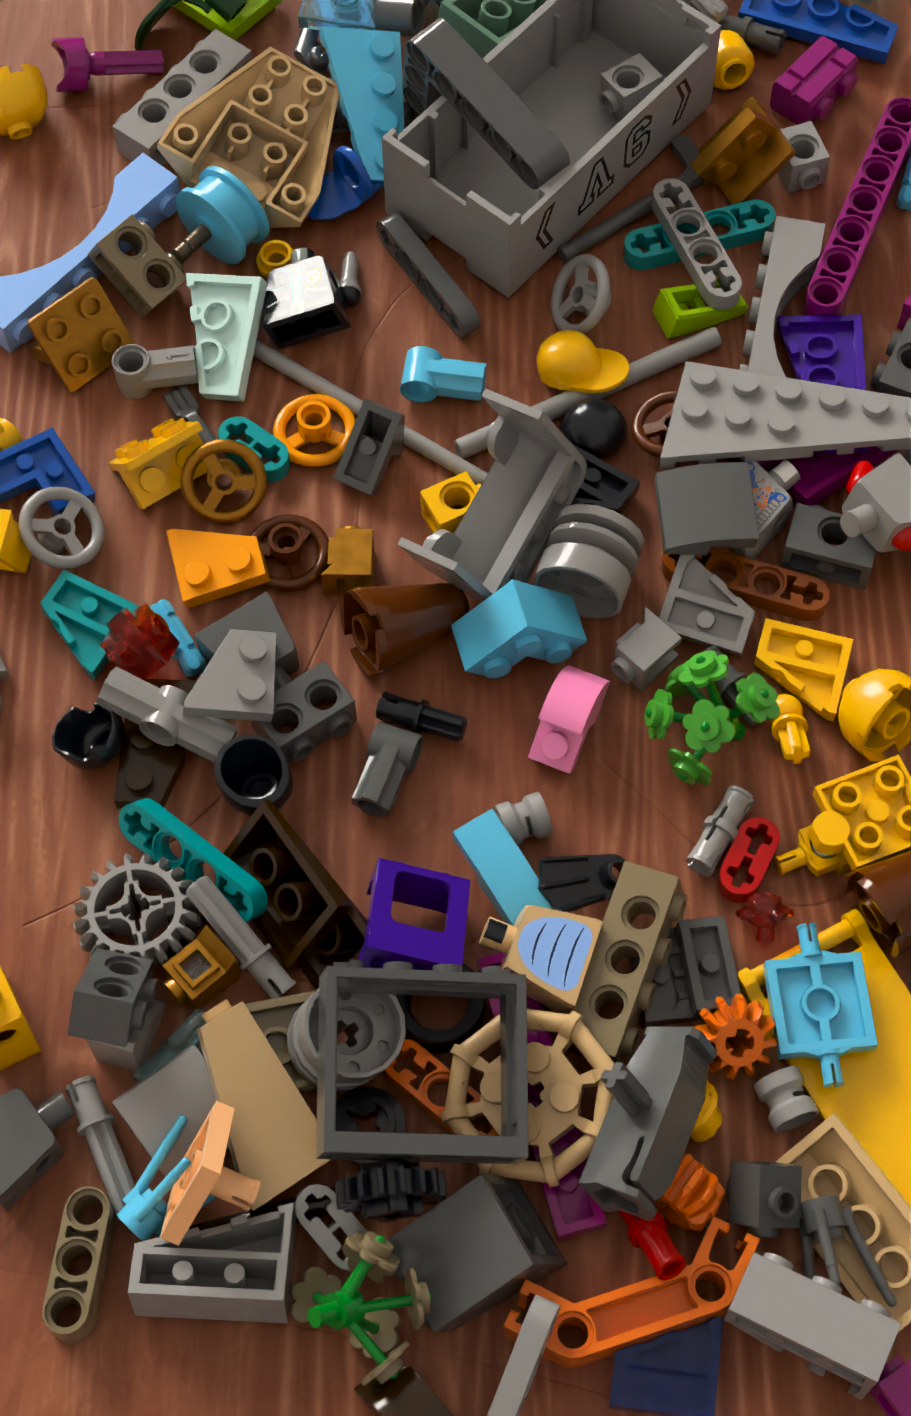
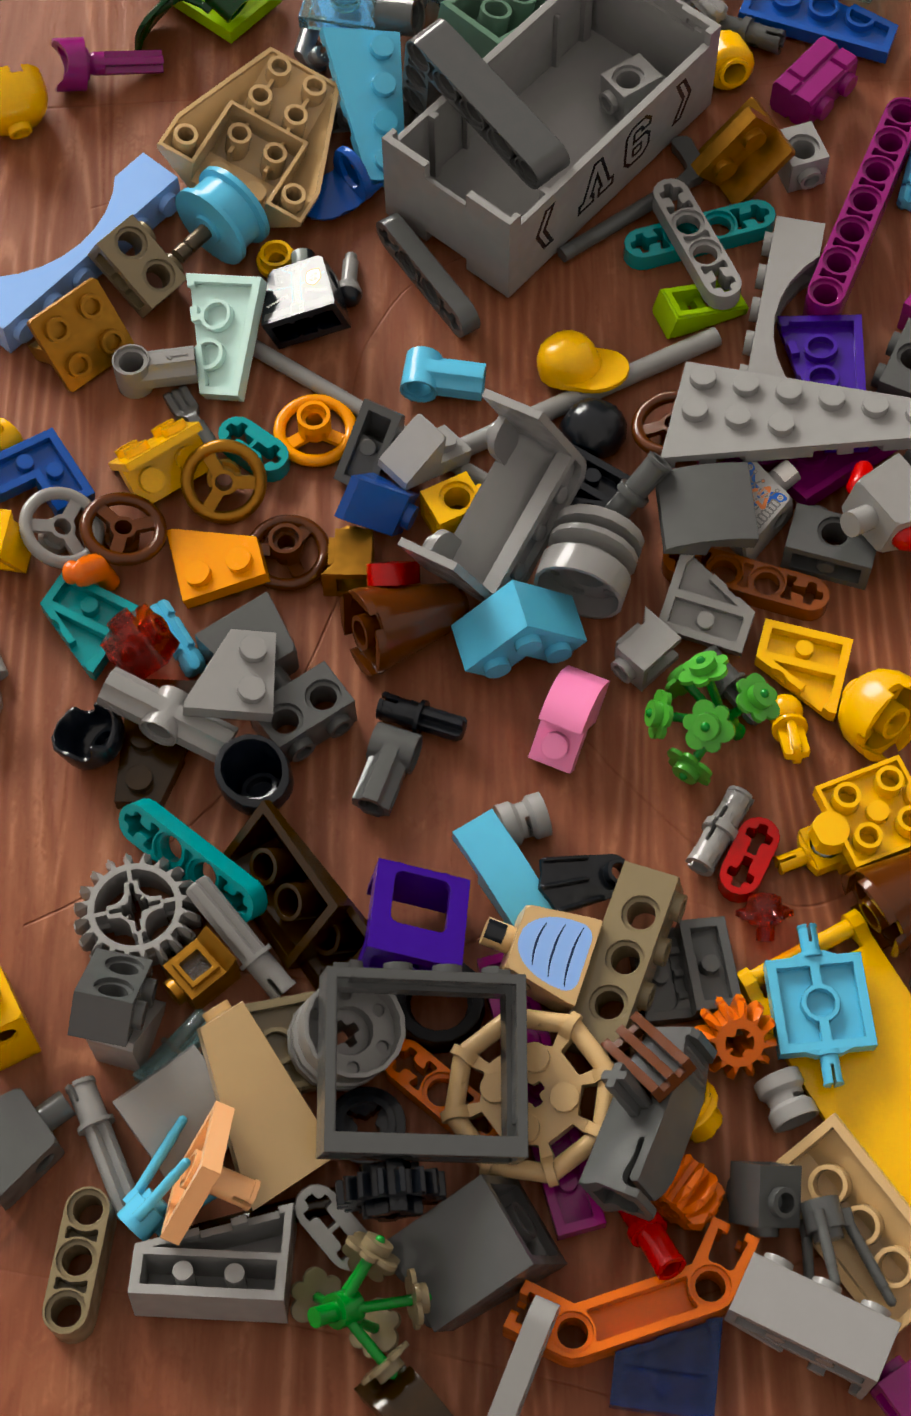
(91, 570): none -> orange arm
(122, 532): none -> reddish brown piece
(194, 76): light grey brick -> none
(378, 504): none -> blue slope
(393, 573): none -> red beam
(423, 453): none -> light grey slope
(585, 296): light grey piece -> none
(630, 1038): none -> reddish brown tile
(635, 490): none -> dark grey pin

